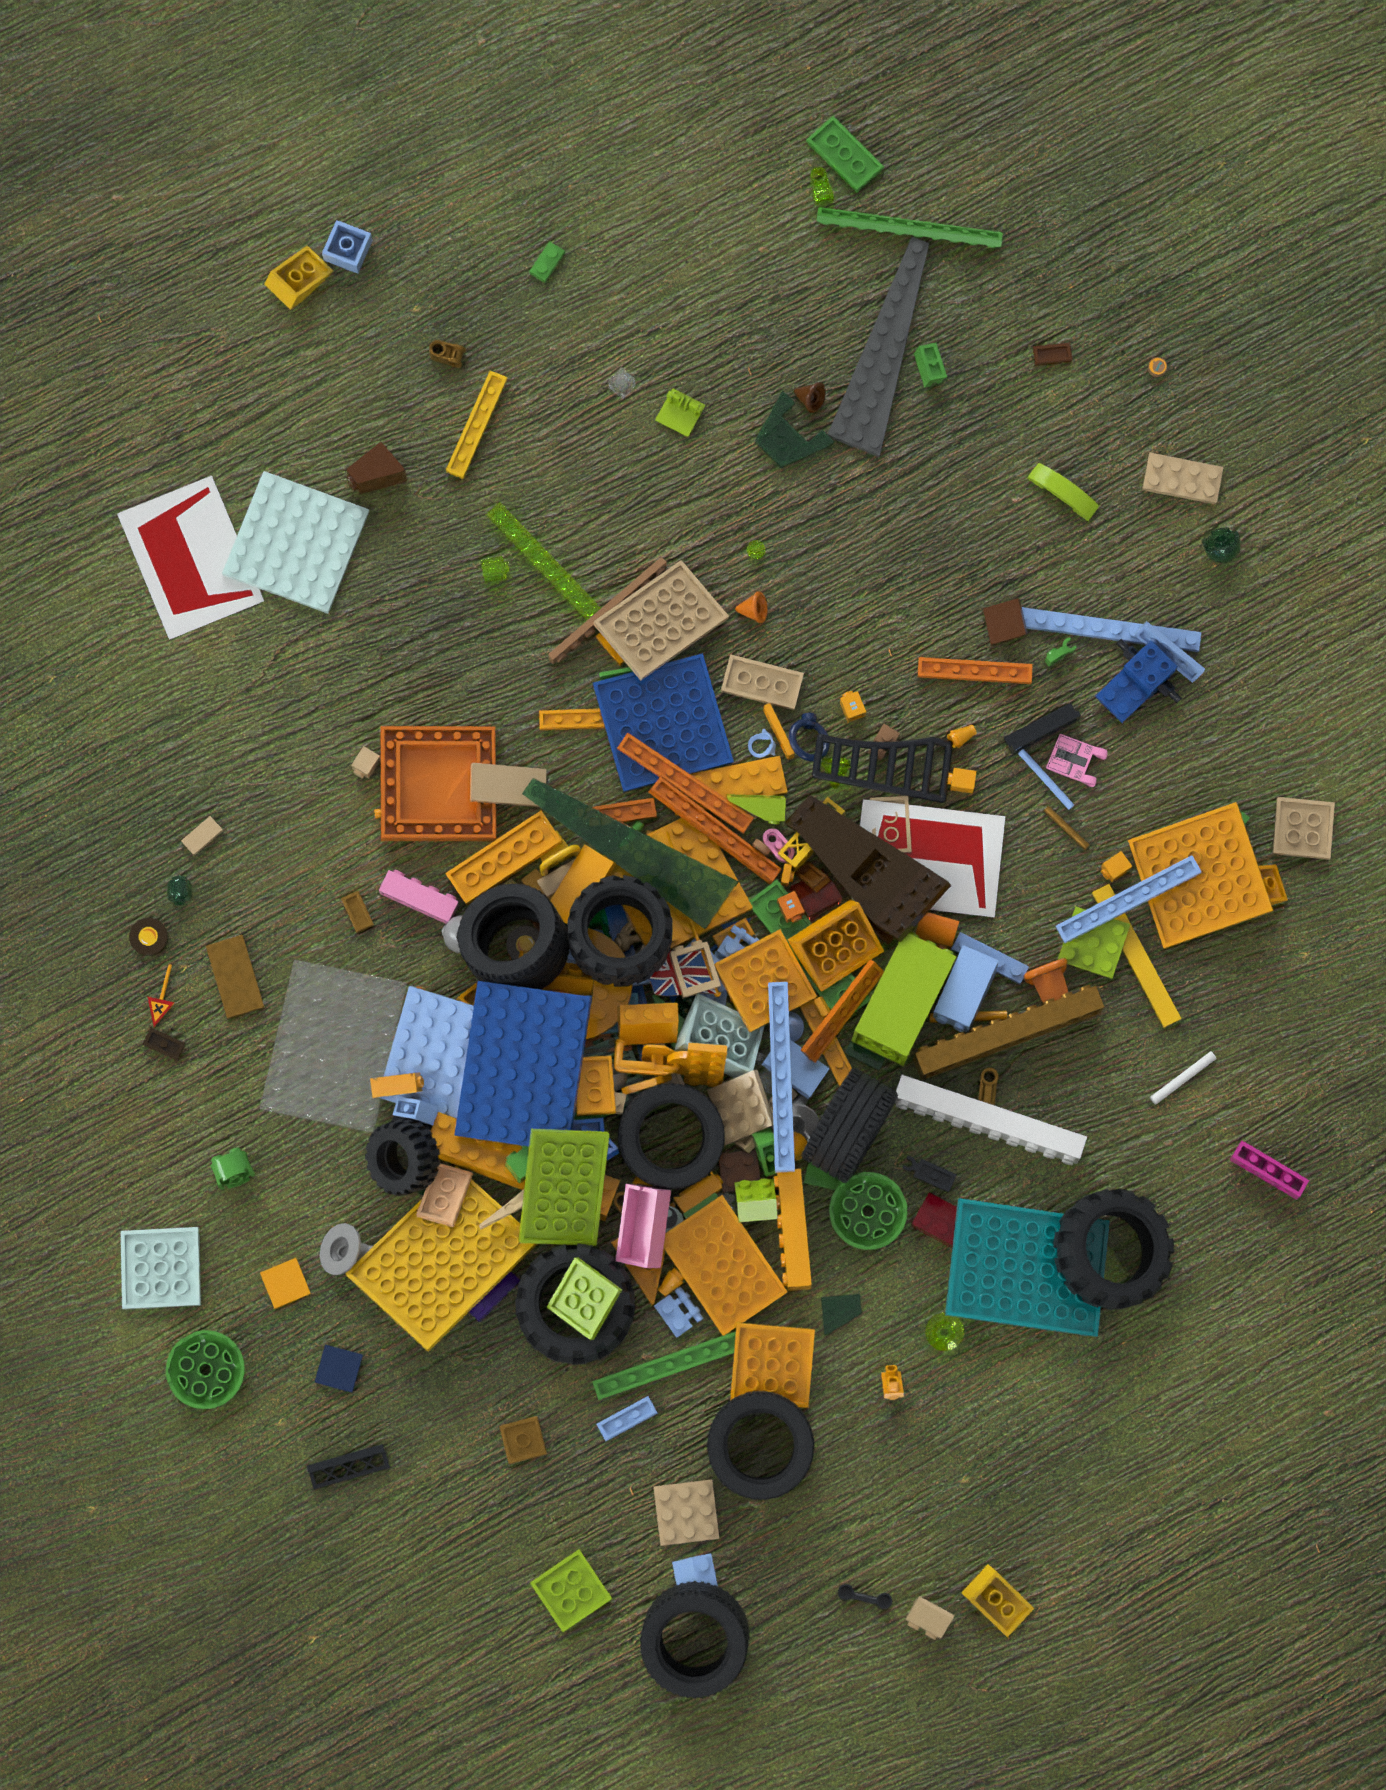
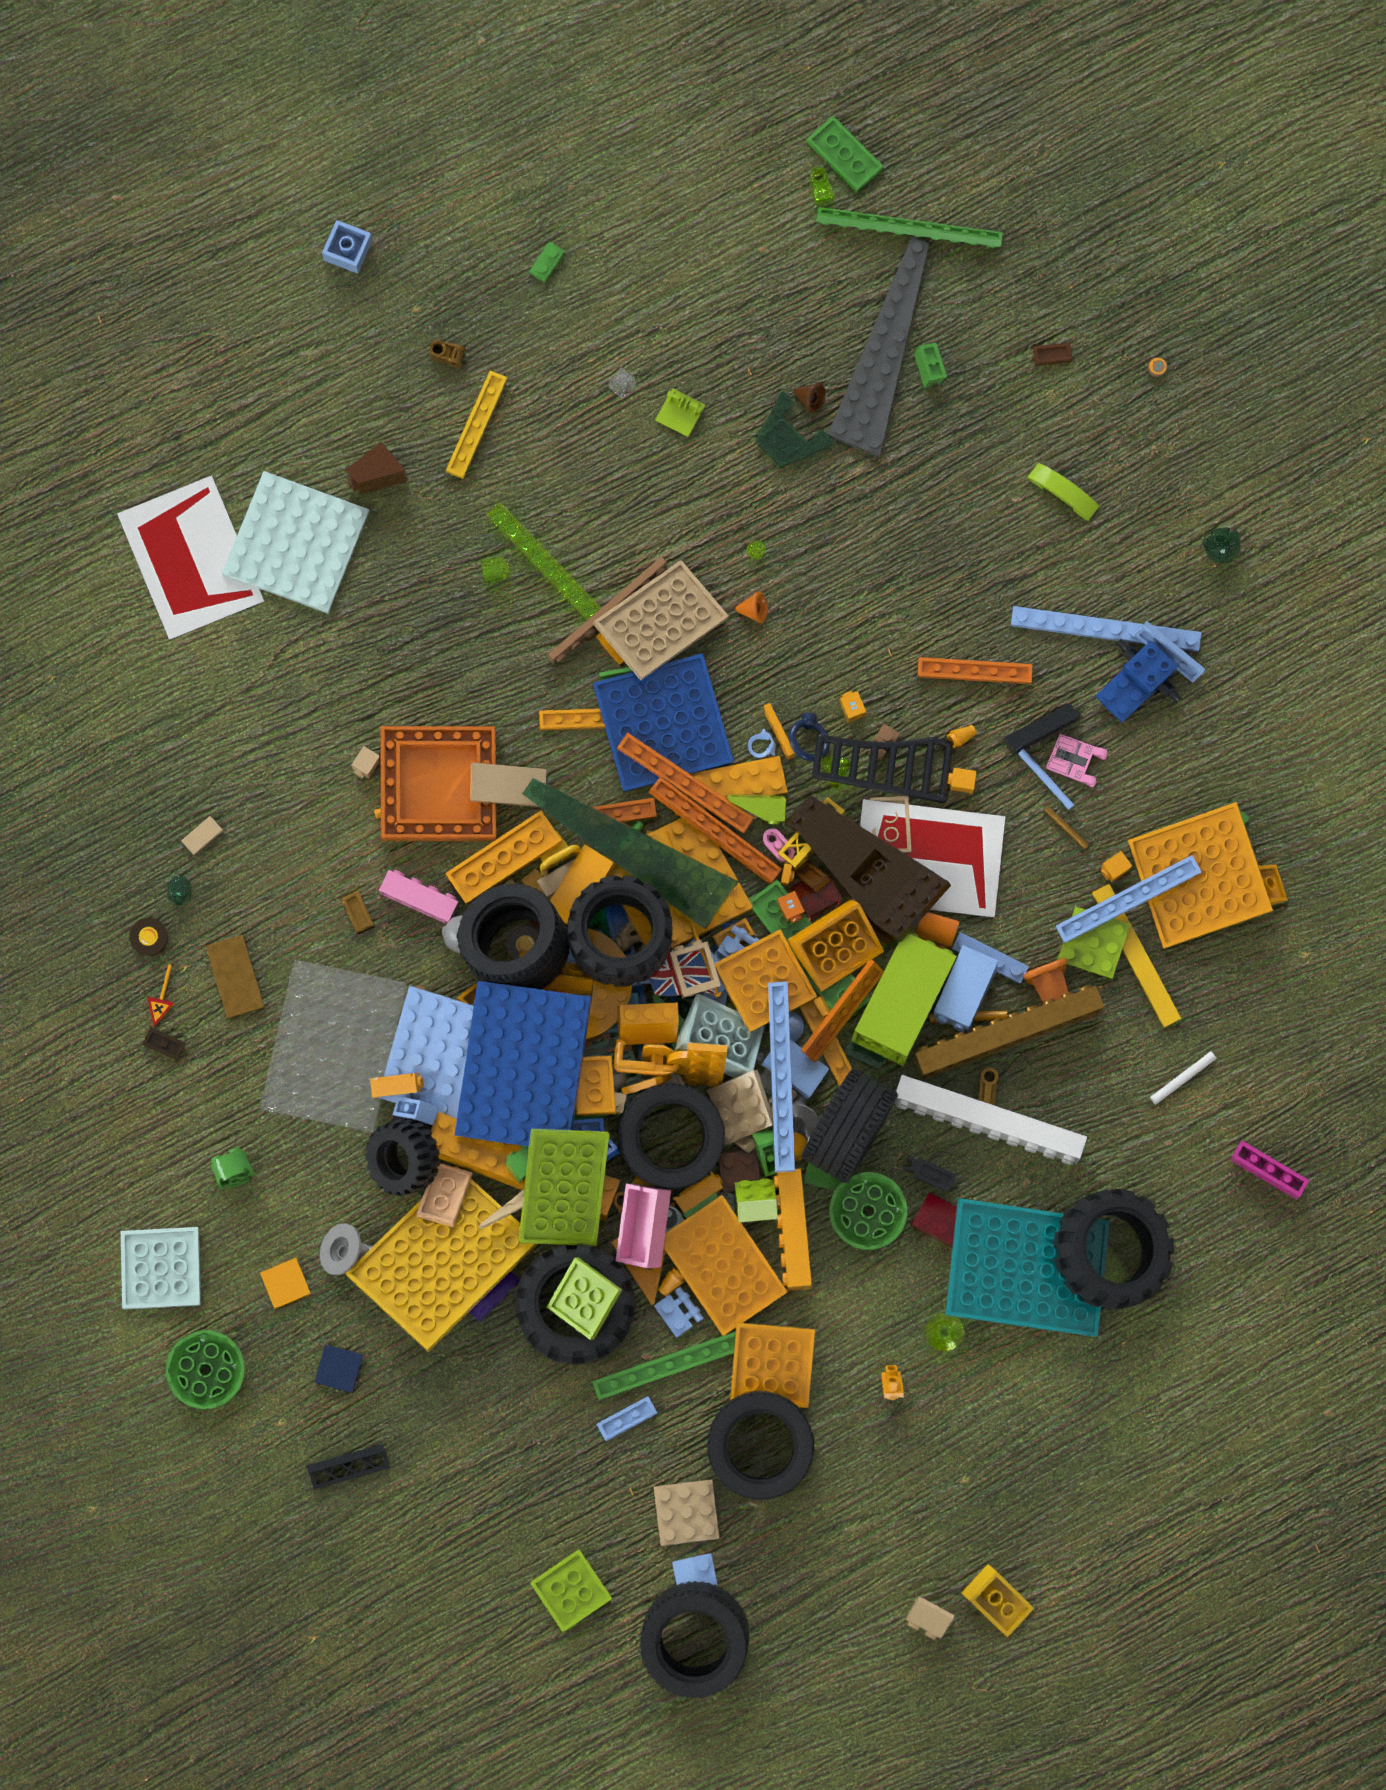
(298, 277): yellow slope -> none
(523, 1440): pearl gold tile -> none
(761, 847): medium nougat tile -> none
(762, 682): tan plate -> none
(839, 1311): clear green wing -> none
(847, 1593): black bar -> none
(1005, 621): reddish brown tile -> none
(1056, 655): bright green plate -> none
(1182, 478): tan plate -> none
(1303, 828): tan plate -> none

